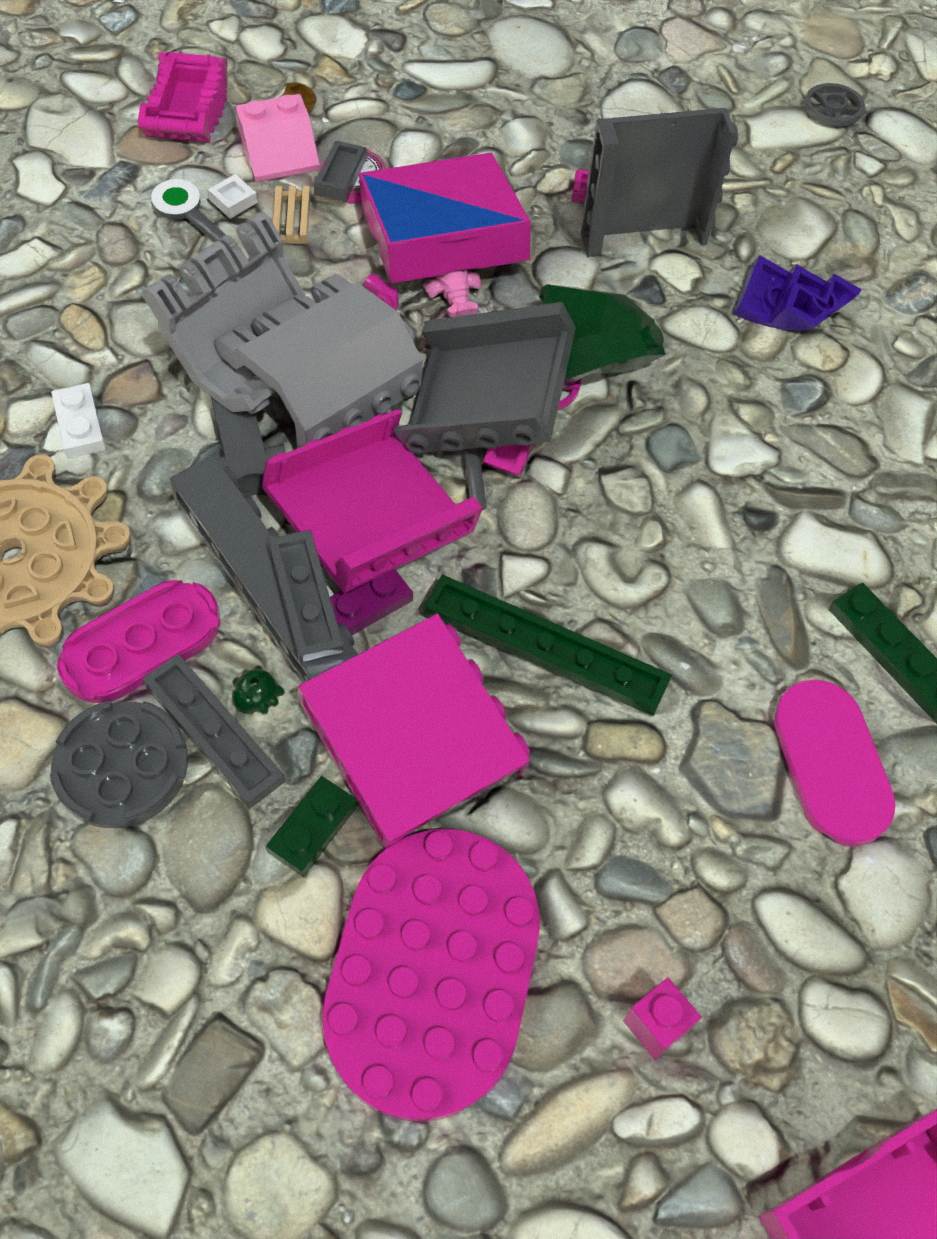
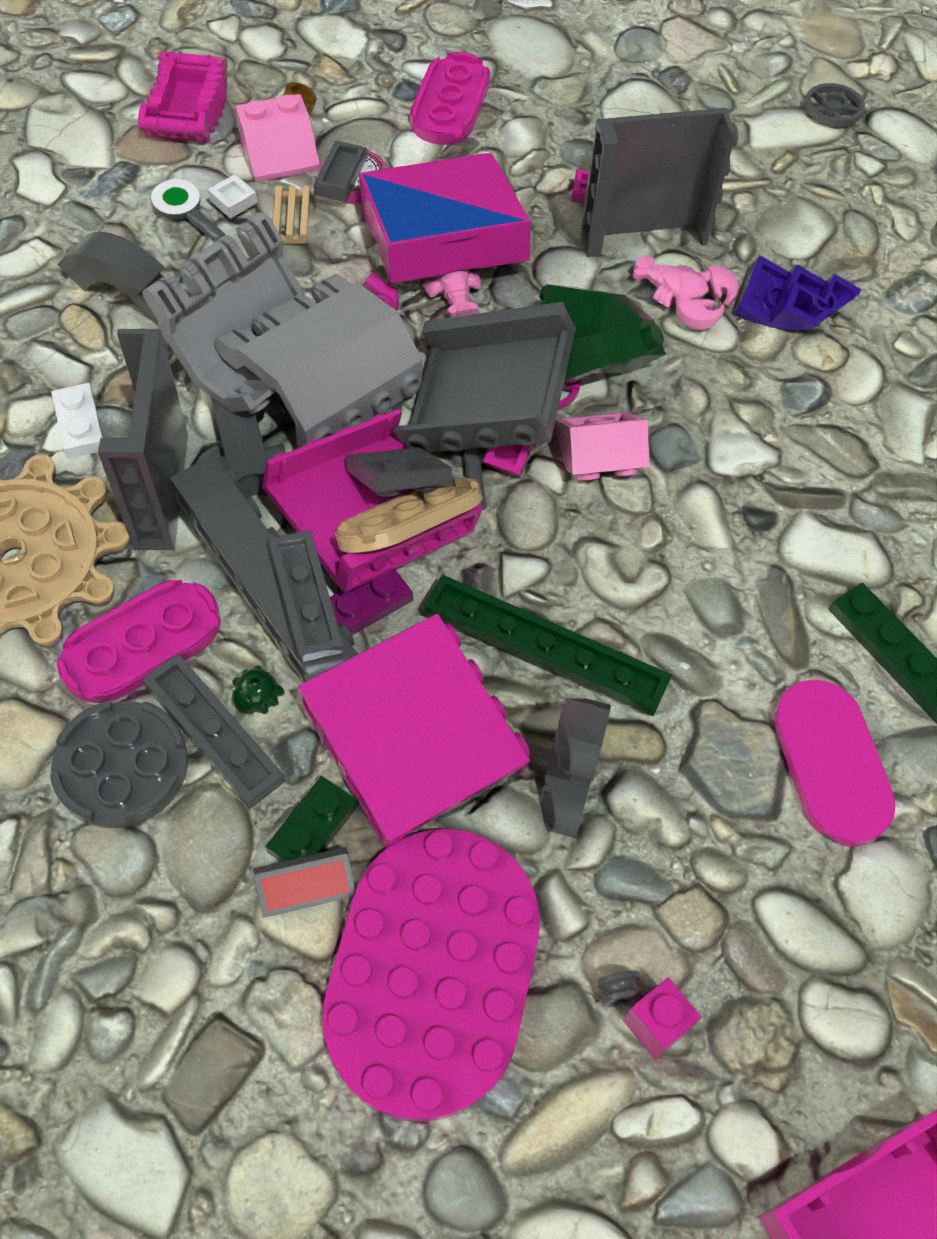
(115, 262): none -> dark grey arch
(156, 445): none -> dark grey panel
(304, 882): none -> tile
(398, 470): none -> dark grey plate
(406, 516): none -> tan tile
(450, 98): none -> dark pink tile
(573, 763): none -> dark grey connector
(603, 444): none -> bright pink slope
(621, 989): none -> dark grey bush
(686, 287): none -> bright pink animal

